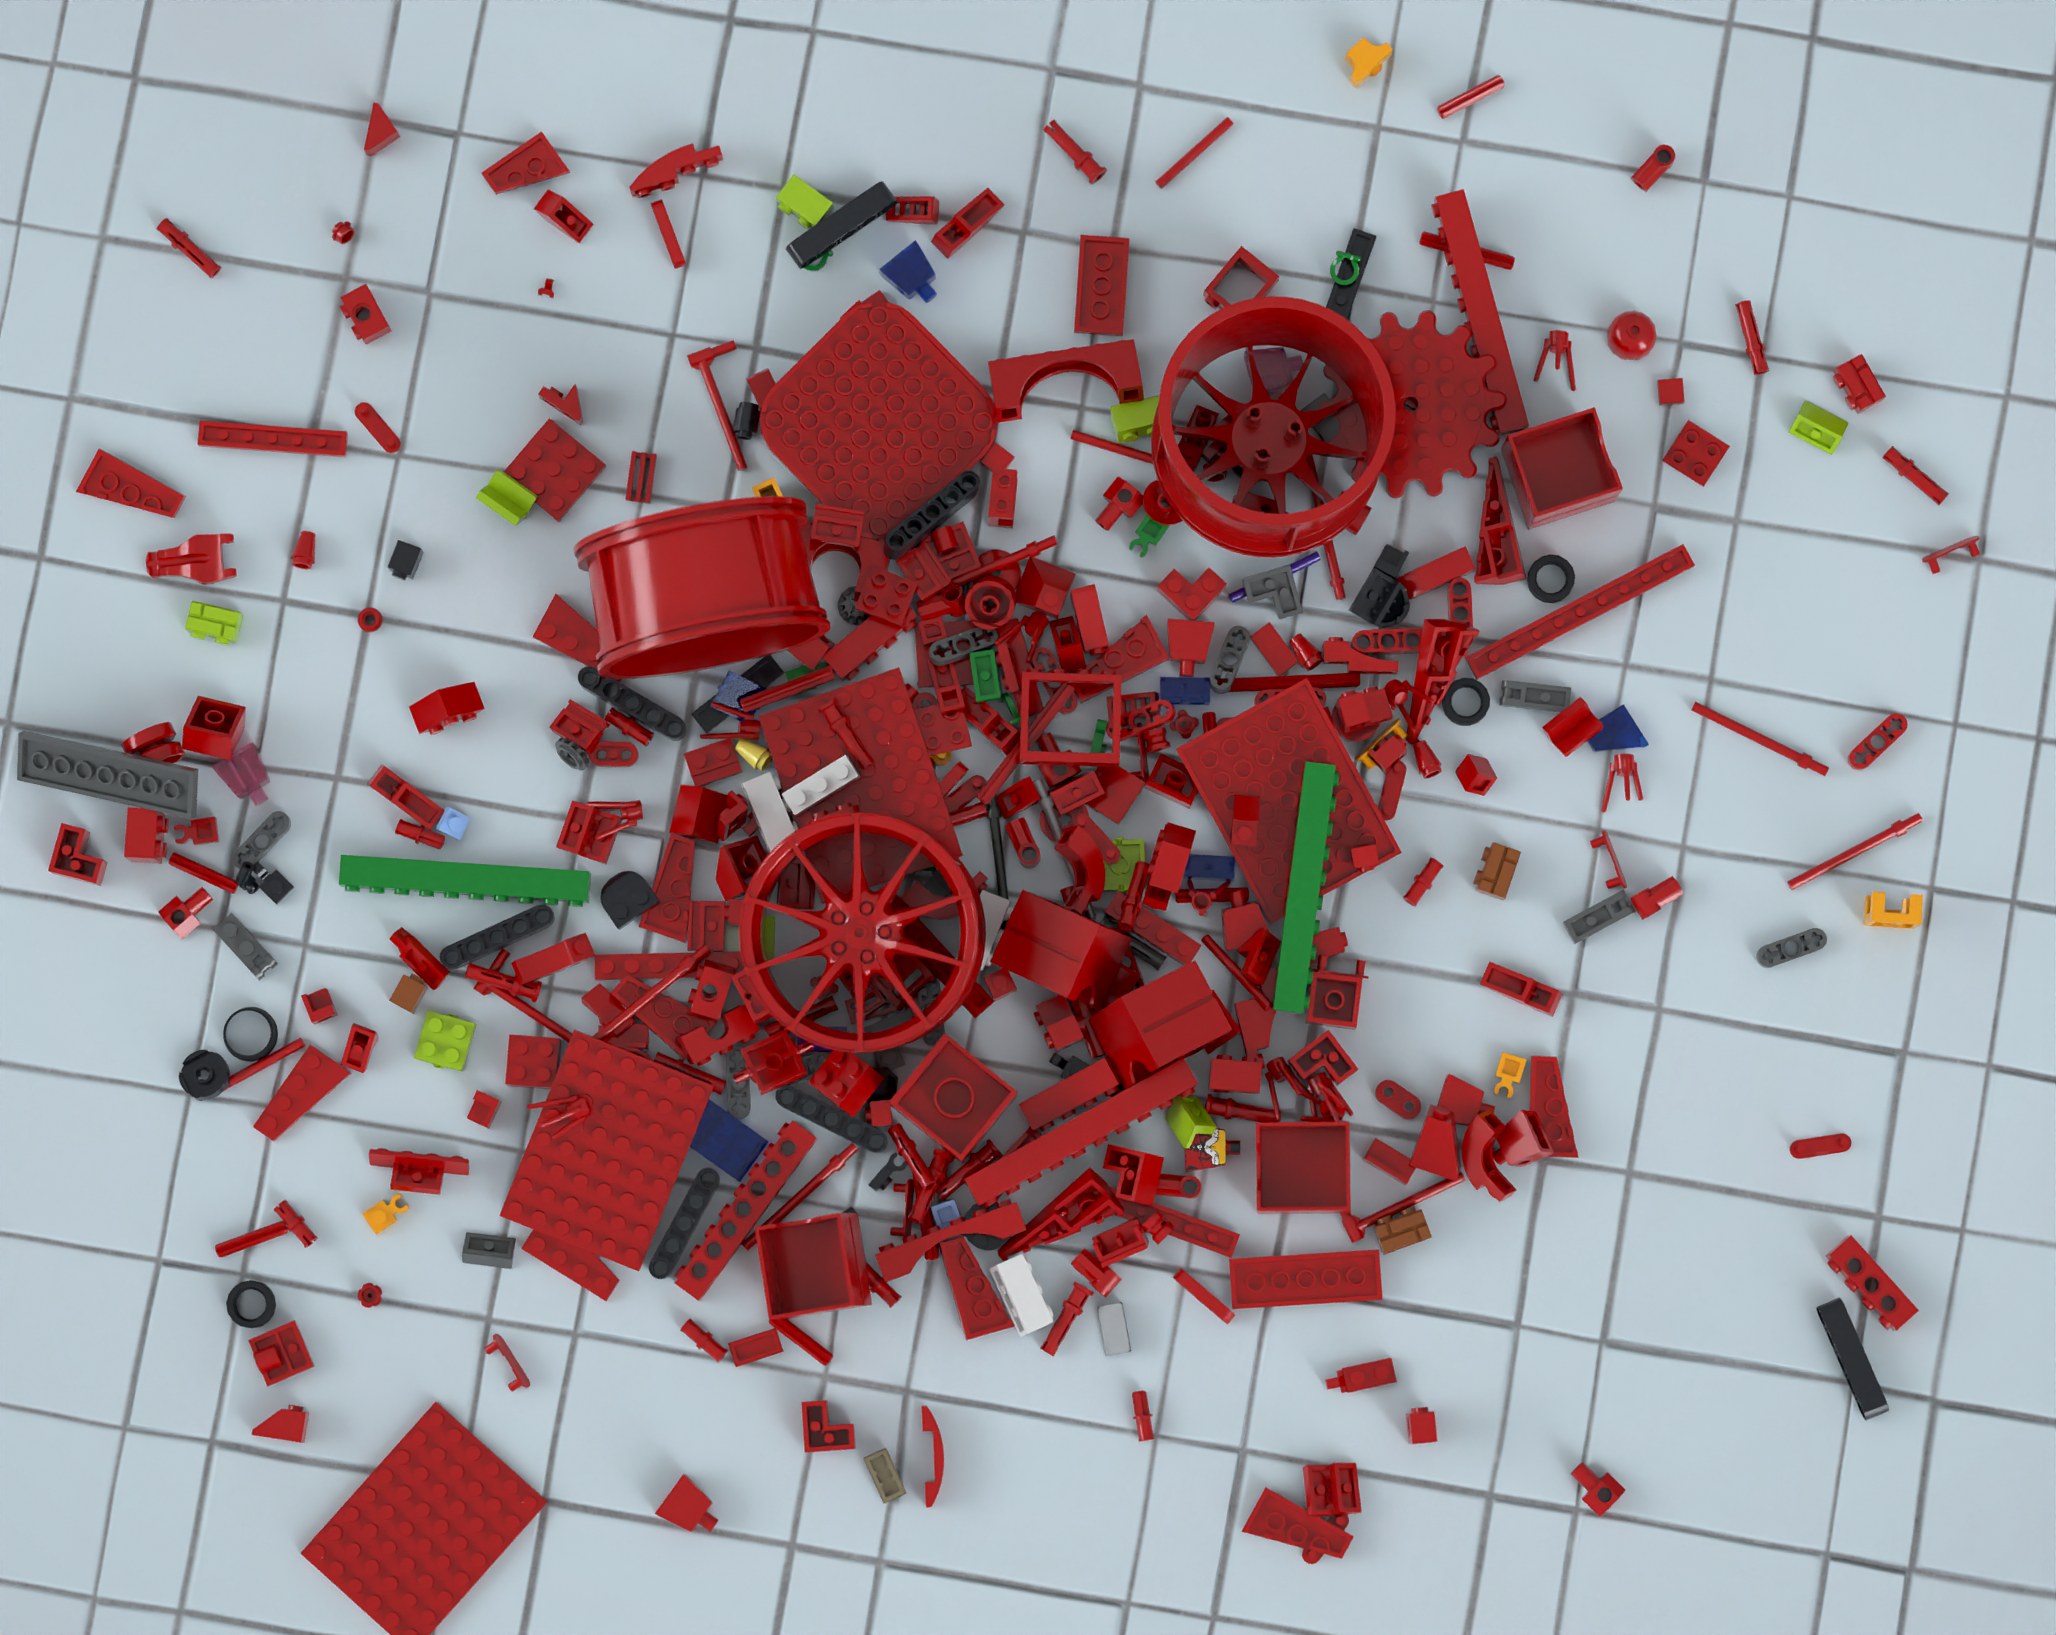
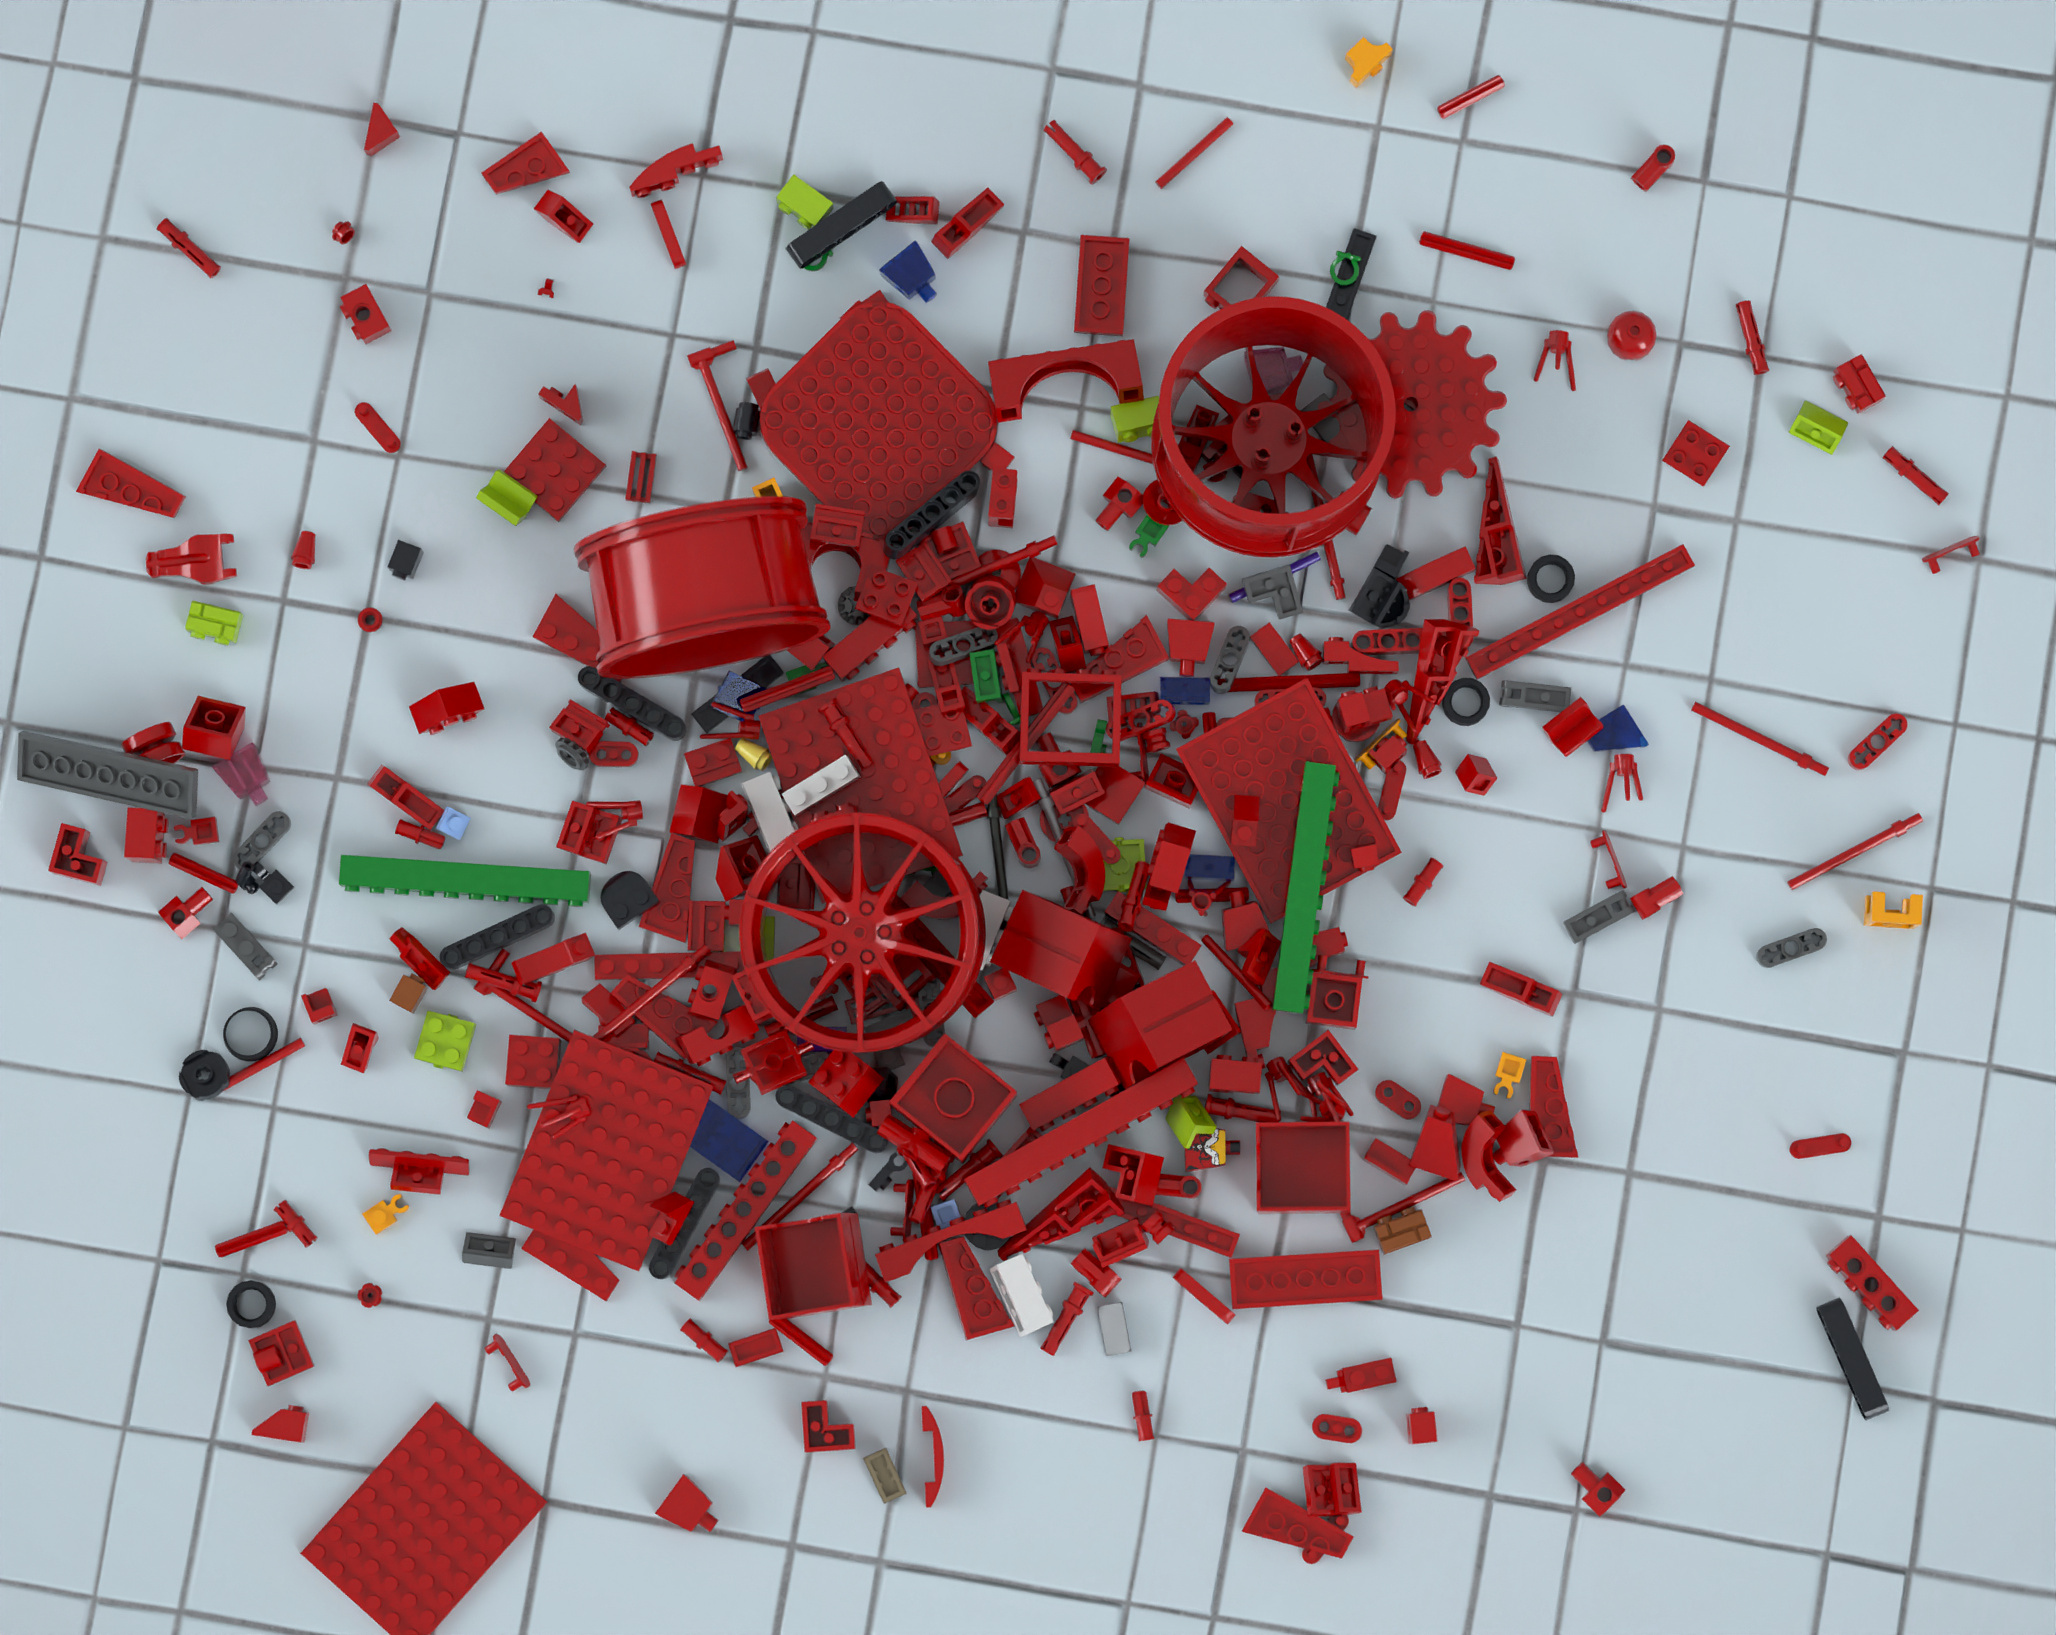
(272, 438): red plate -> none
(304, 1087): red wing -> none
(672, 1215): none -> red slope
(914, 1143): none -> red piece
(1336, 1428): none -> red plate
(1479, 305): red brick -> none
(1497, 870): dark orange brick -> none
(1561, 468): red piece -> none
(1670, 391): red tile -> none

